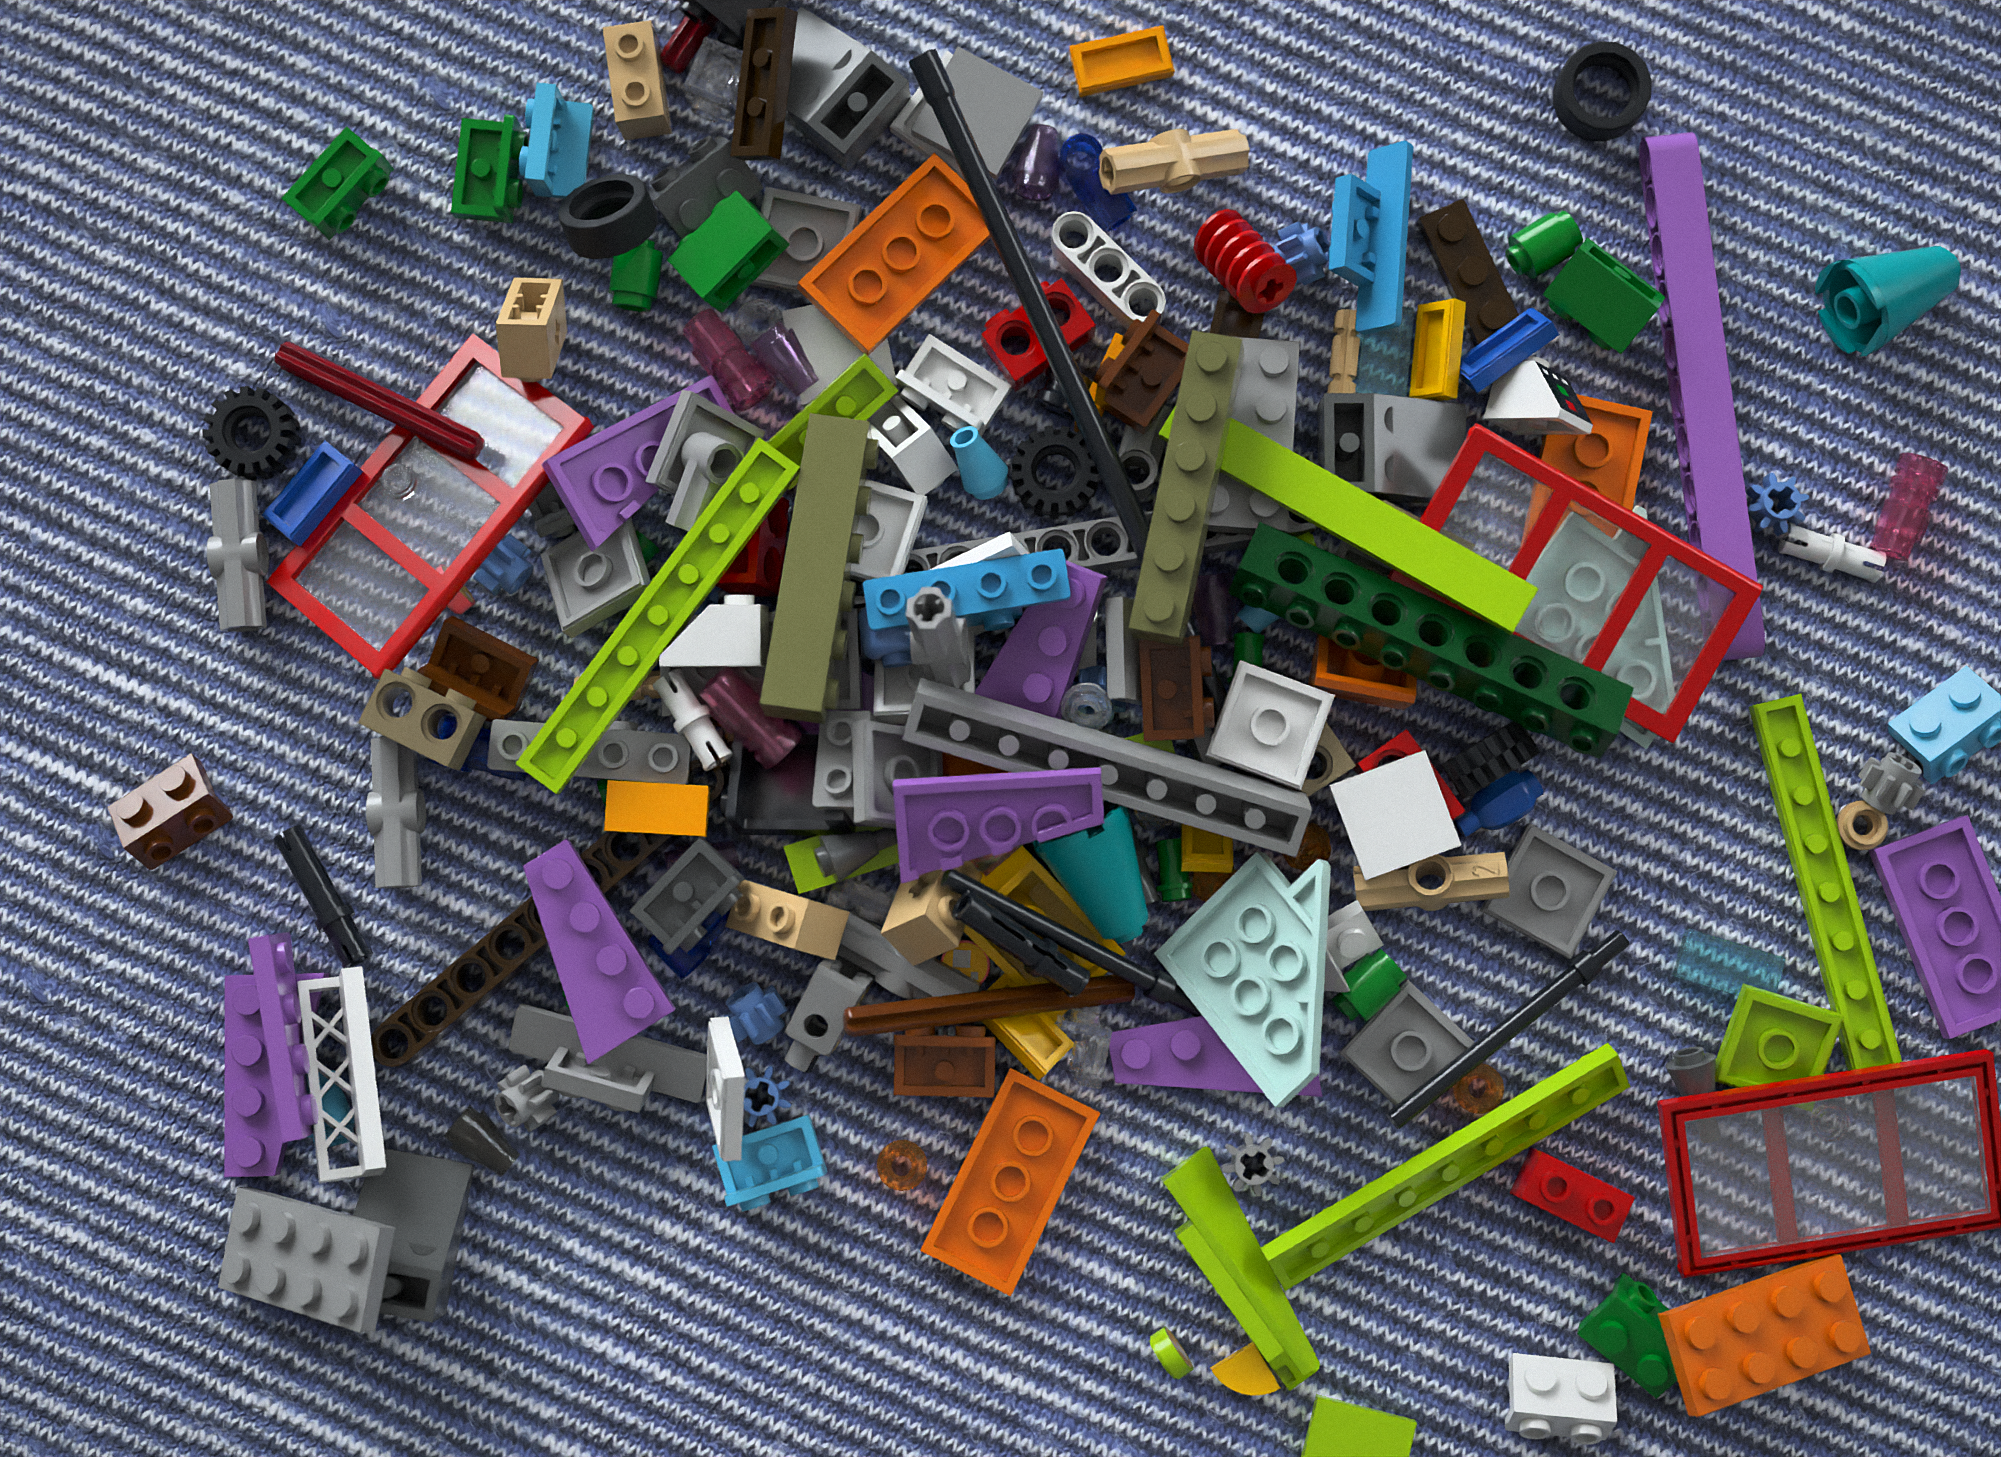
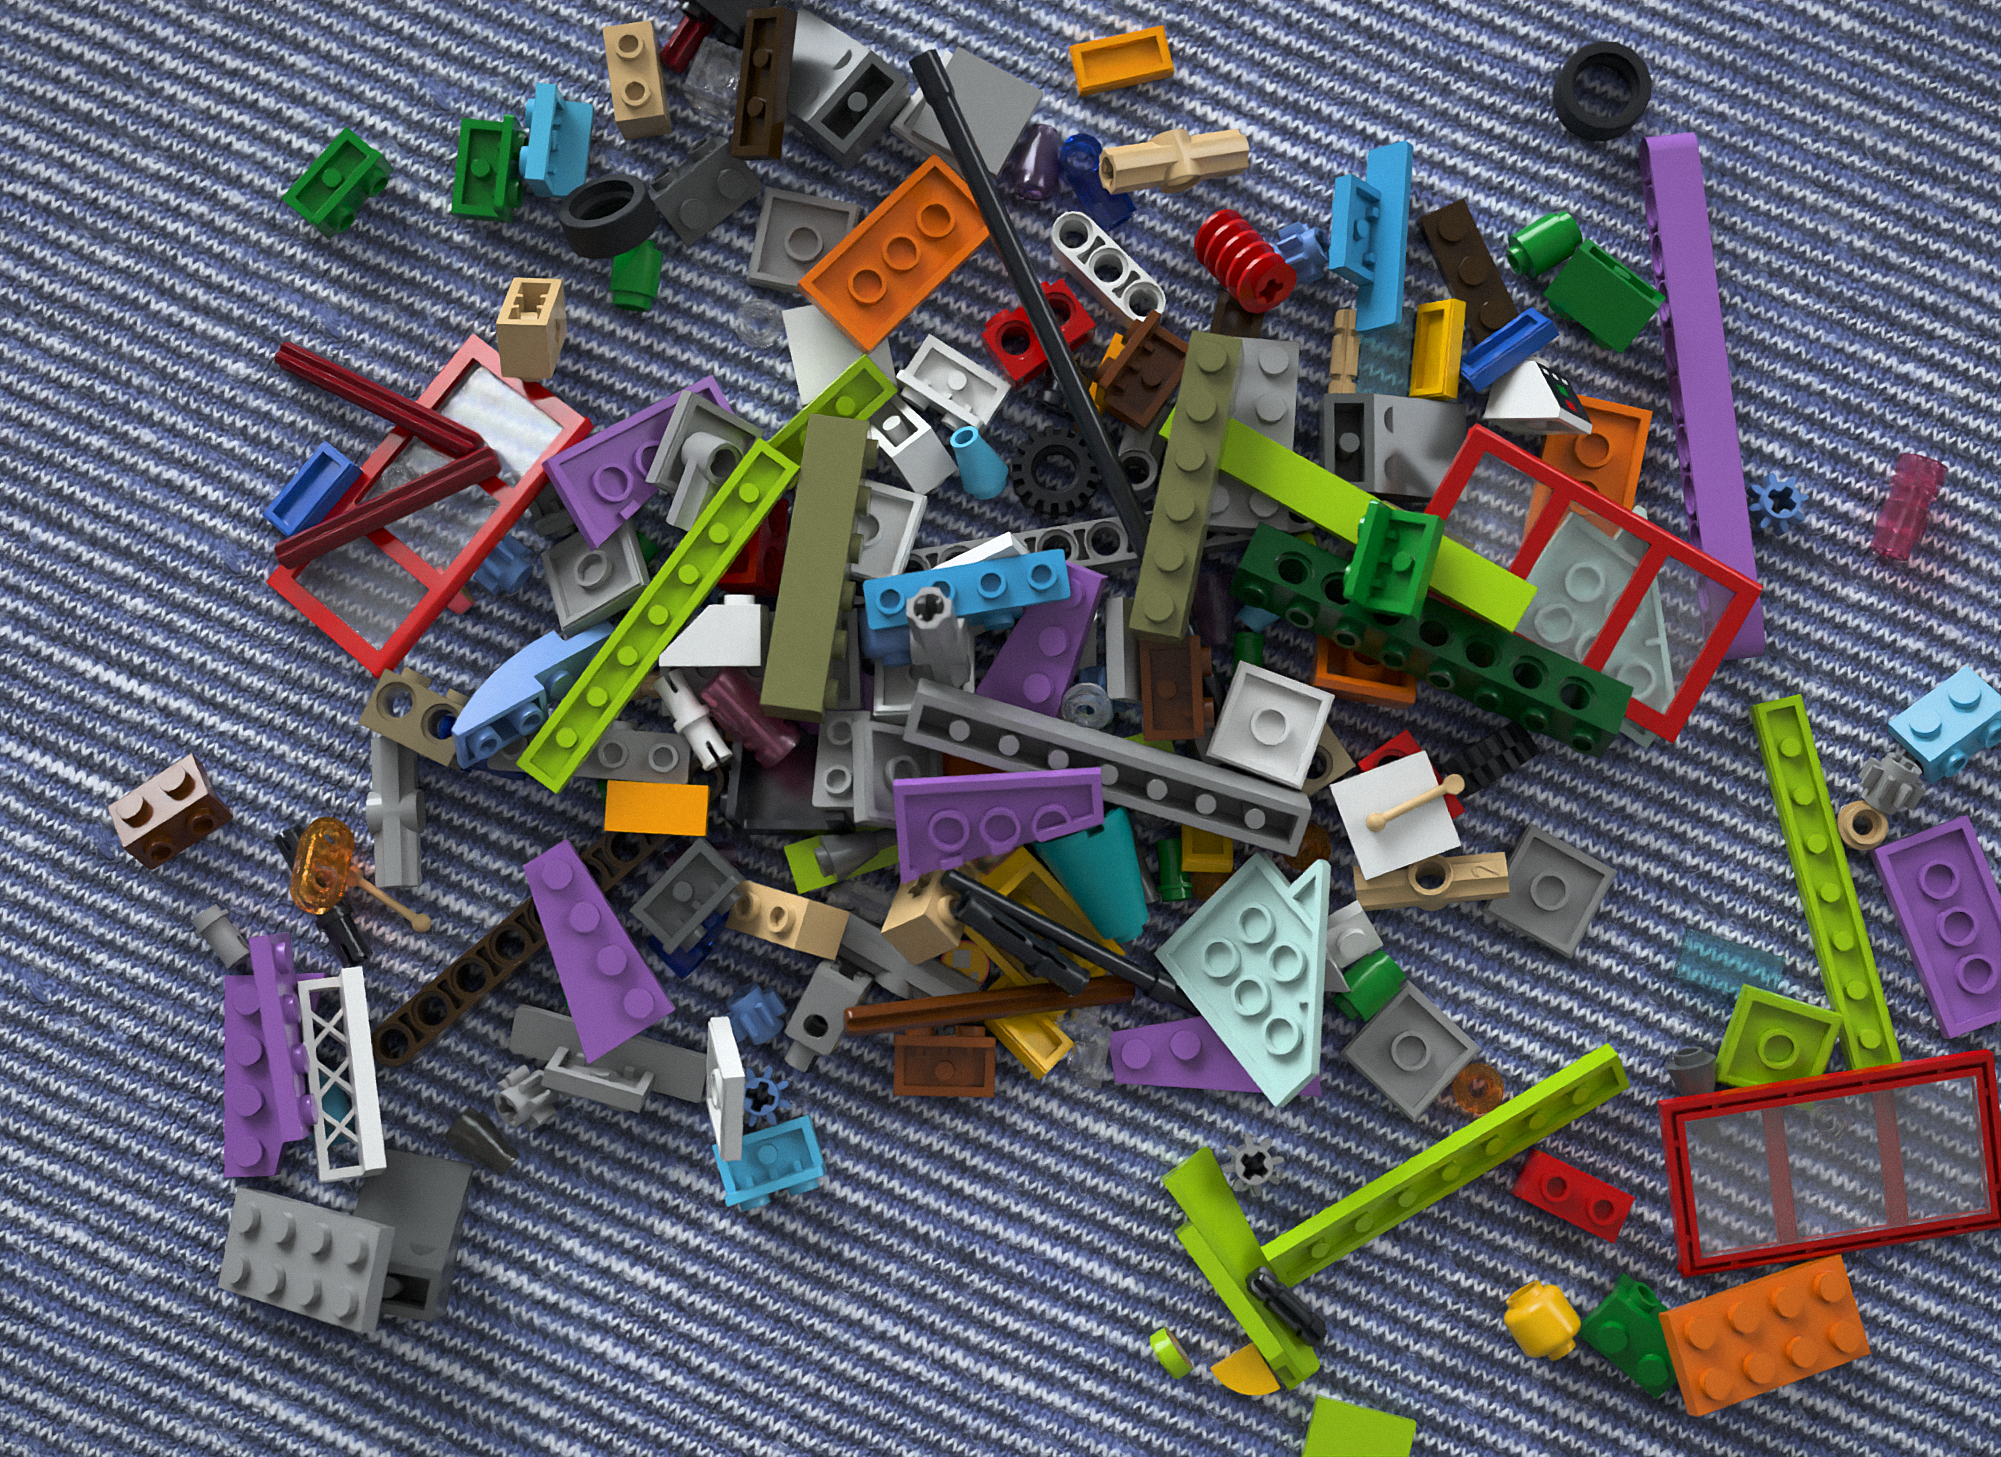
(222, 936): none -> light grey pin
(227, 418): black tyre -> none
(237, 555): light grey piece -> none
(321, 860): none -> clear orange plate
(388, 507): none -> dark red axle
(420, 922): none -> tan hinge
(480, 669): reddish brown bracket -> none
(518, 692): none -> medium blue slope
(725, 356): clear pink axle -> none
(728, 251): green brick -> none
(785, 358): clear purple cone -> none
(913, 1153): clear orange plate -> none
(1010, 1181): orange plate -> none
(1286, 1306): none -> black axle
(1393, 561): none -> green bracket
(1452, 784): none -> tan hinge
(1501, 803): blue plant -> none
(1542, 1320): none -> yellow head
(1561, 1398): white bracket -> none
(1581, 970): black bar -> none
(1832, 553): white pin -> none
(1883, 294): teal cone -> none

